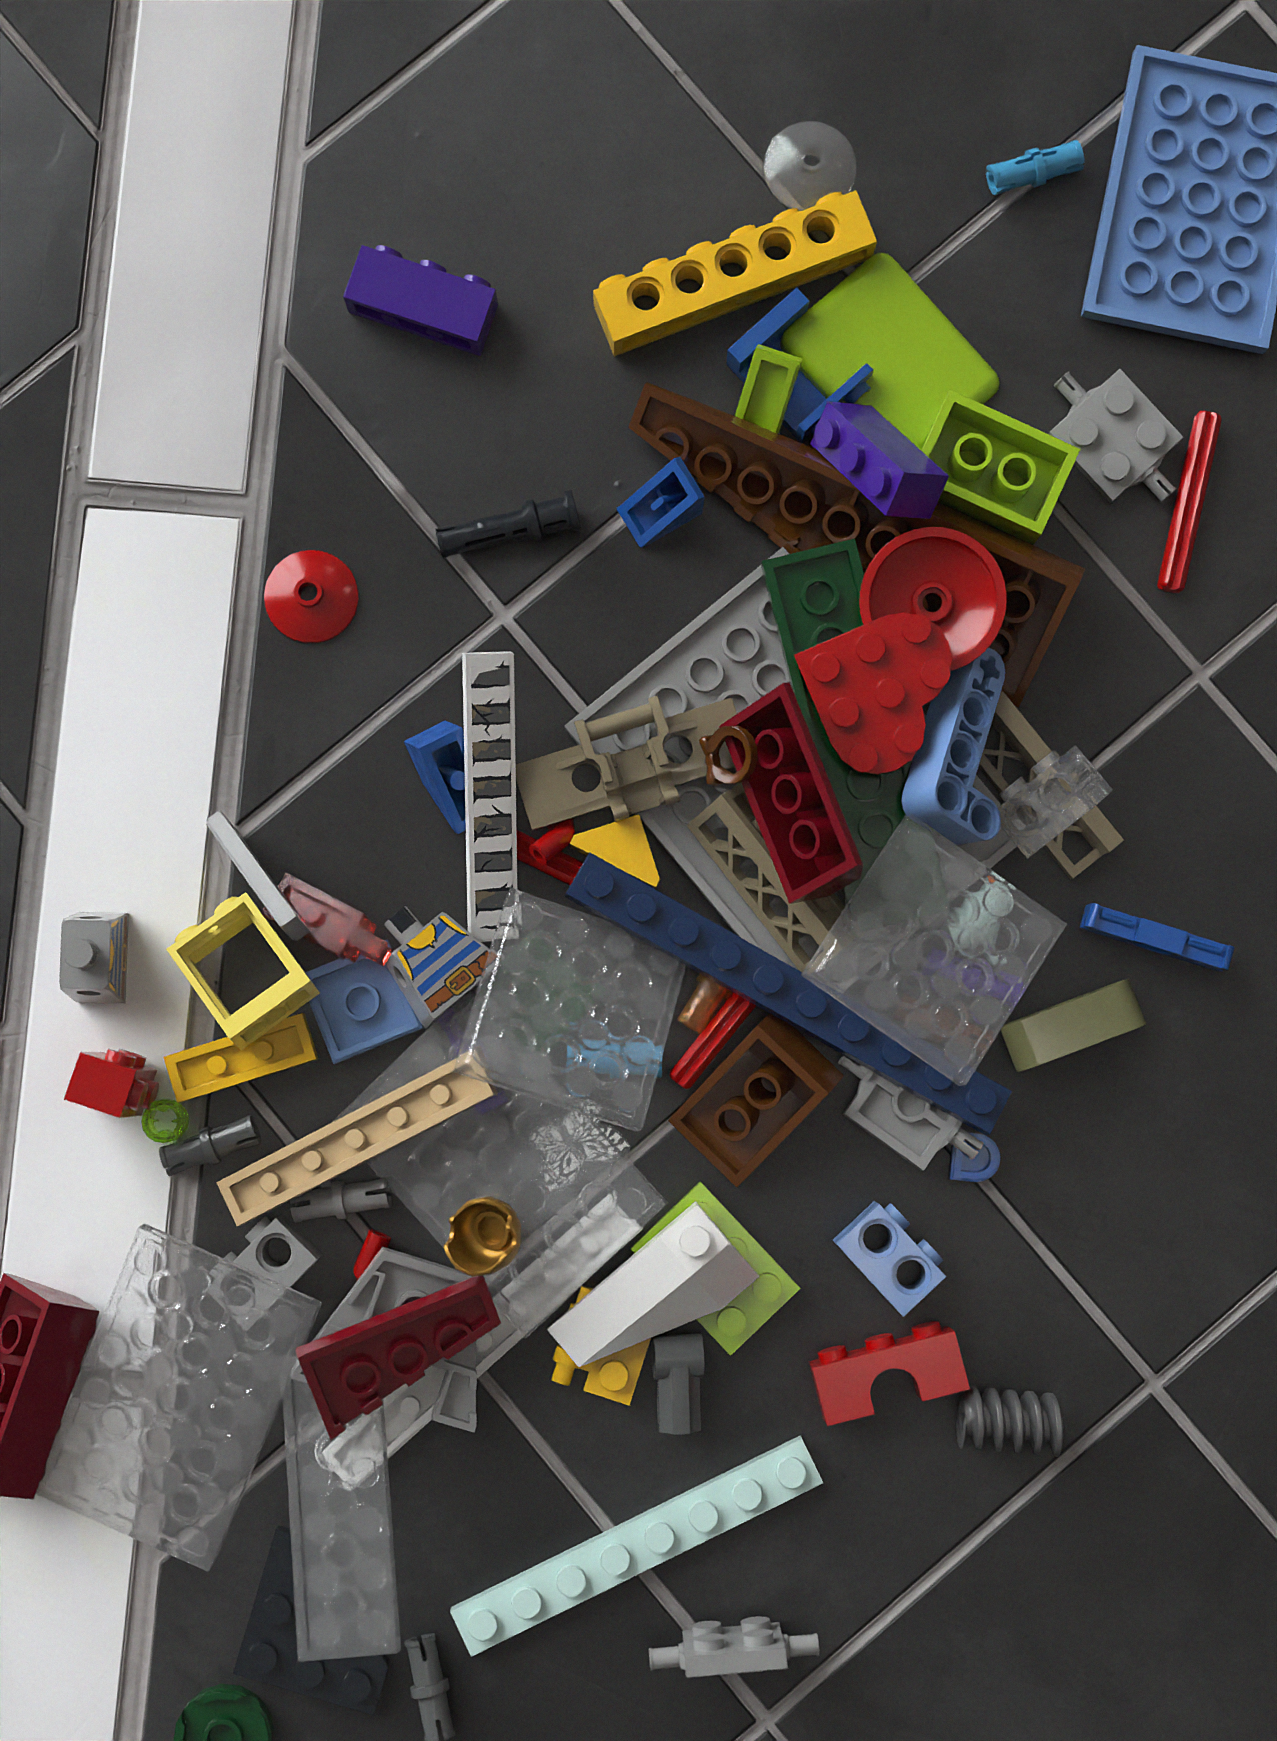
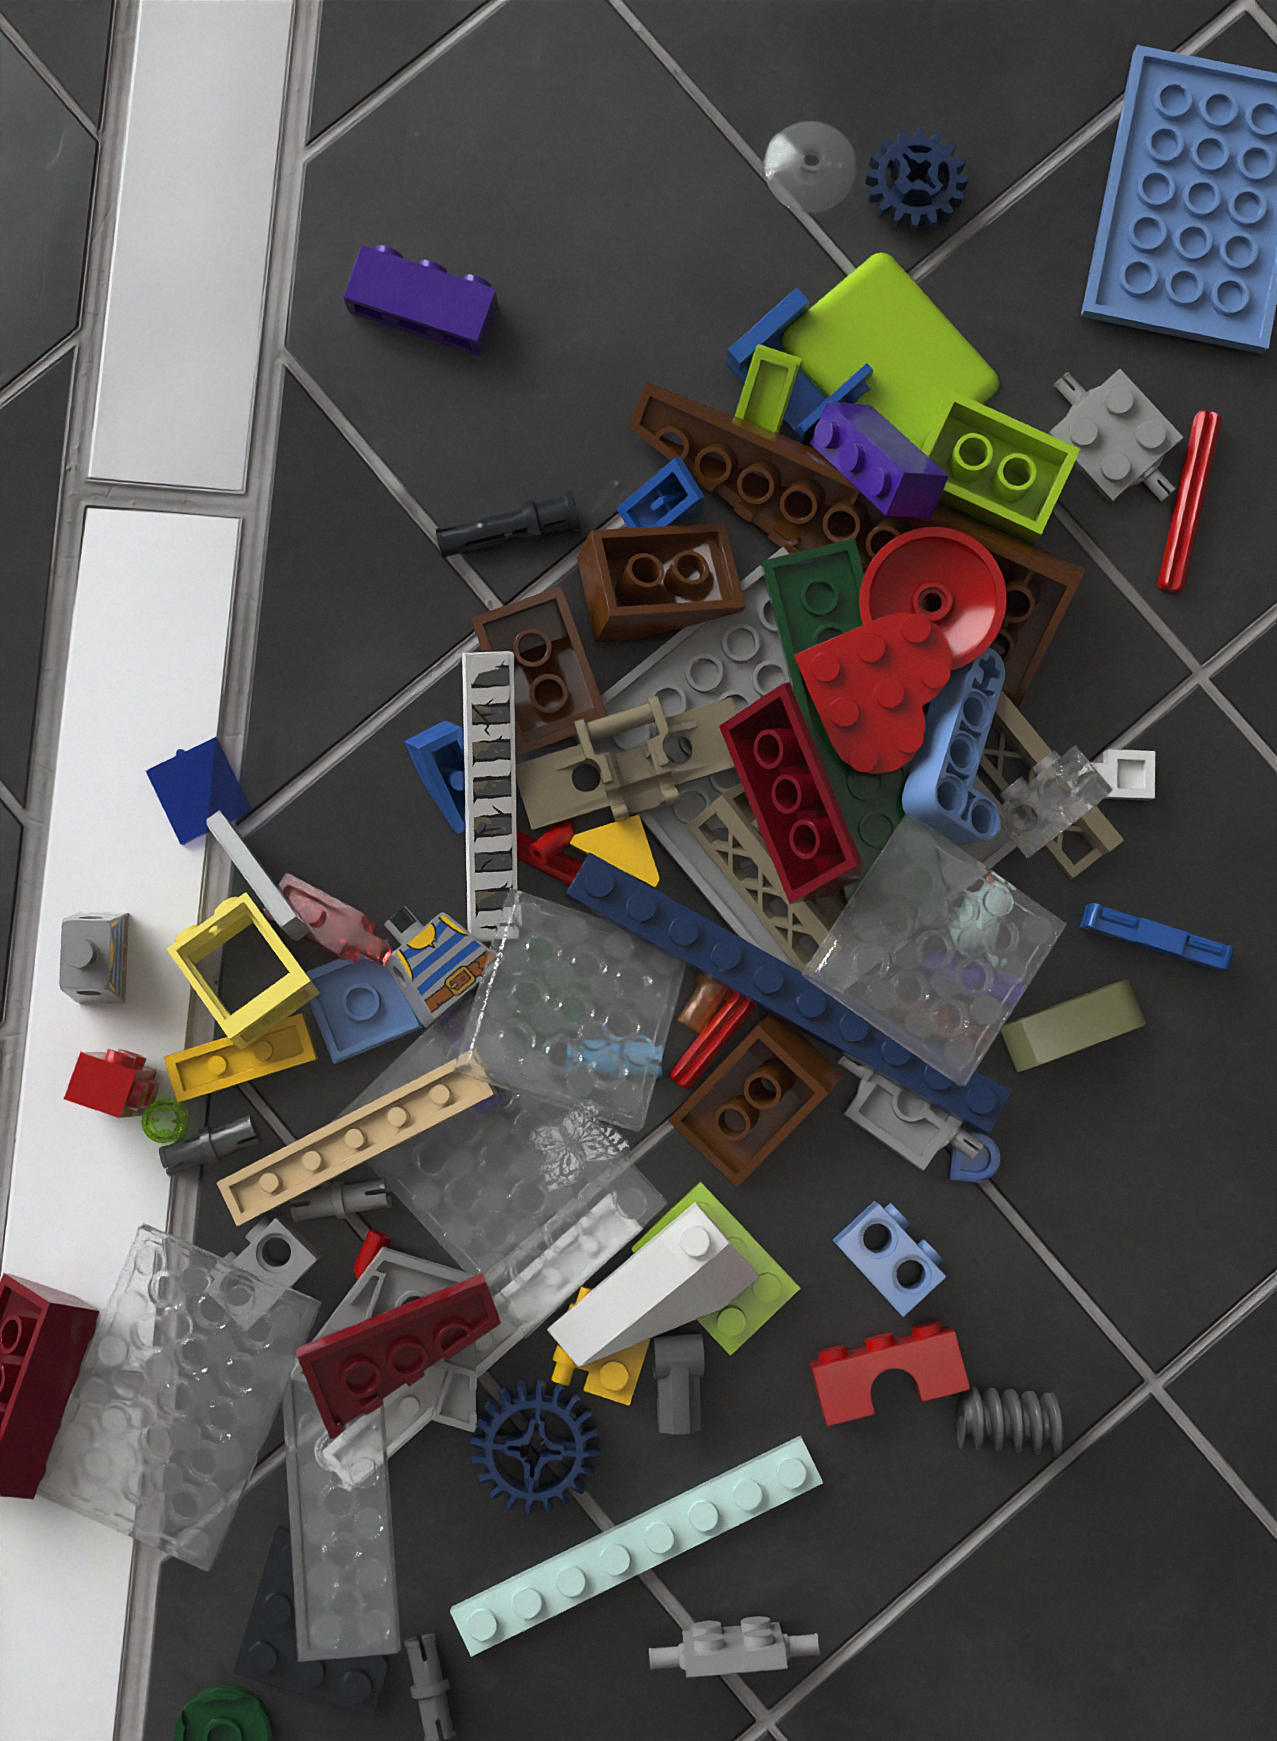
(196, 787): none -> clear blue piece
(325, 614): red dish -> none
(483, 1236): pearl gold hair -> none
(512, 1445): none -> dark blue gear
(549, 667): none -> reddish brown slope
(657, 579): none -> reddish brown slope
(711, 746): reddish brown piece -> none
(719, 294): yellow brick -> none
(914, 160): none -> dark blue gear
(1035, 167): dark azure pin -> none
(1128, 774): none -> white plate

